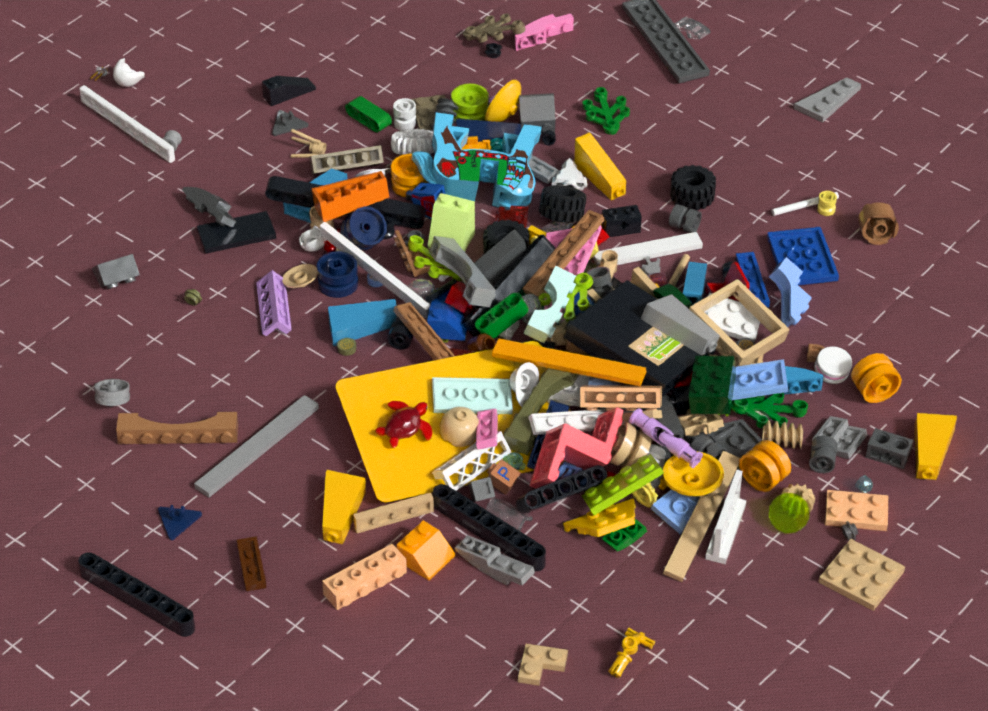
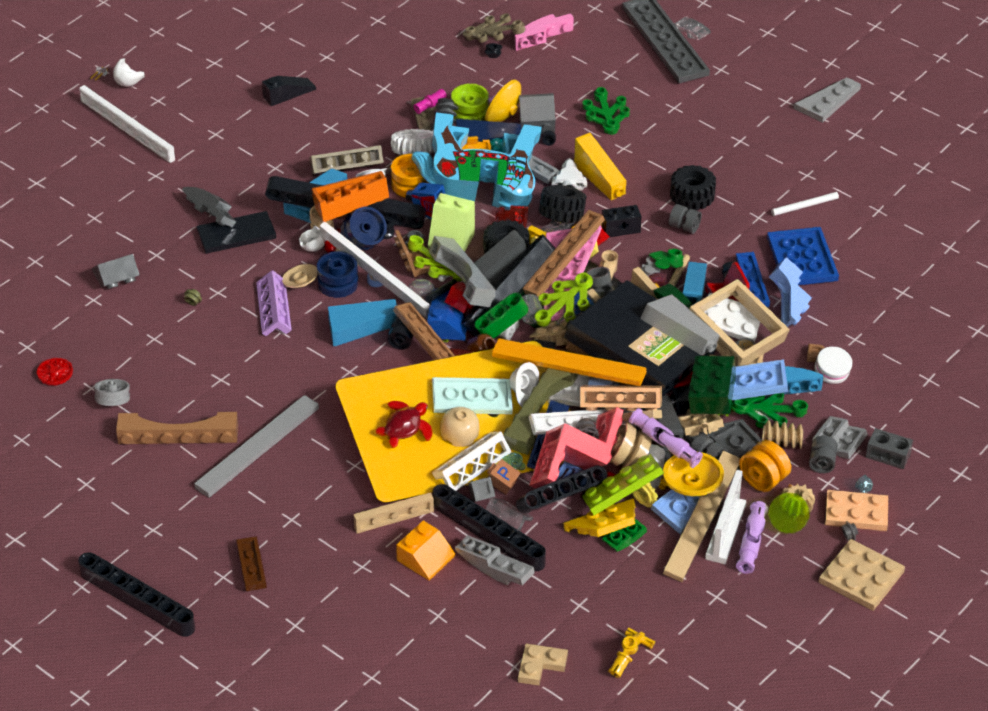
(54, 371): none -> red wheel
(173, 138): light grey wheel -> none
(177, 520): dark blue piece -> none
(286, 122): dark grey piece -> none
(316, 146): tan plant -> none
(341, 500): yellow slope -> none
(346, 346): olive tile -> none
(364, 576): light nougat brick -> none
(368, 114): green beam -> none
(404, 114): white wheel -> none
(429, 101): none -> dark pink pin
(487, 429): bright pink tile -> none
(542, 321): light aqua arch -> none
(587, 425): none -> dark grey wheel
(654, 248): white tile -> none
(665, 260): none -> green plate
(752, 537): none -> lavender piece
(827, 203): light yellow wheel -> none
(876, 378): light orange wheel -> none
(878, 223): medium nougat brick -> none
(932, 441): yellow slope -> none

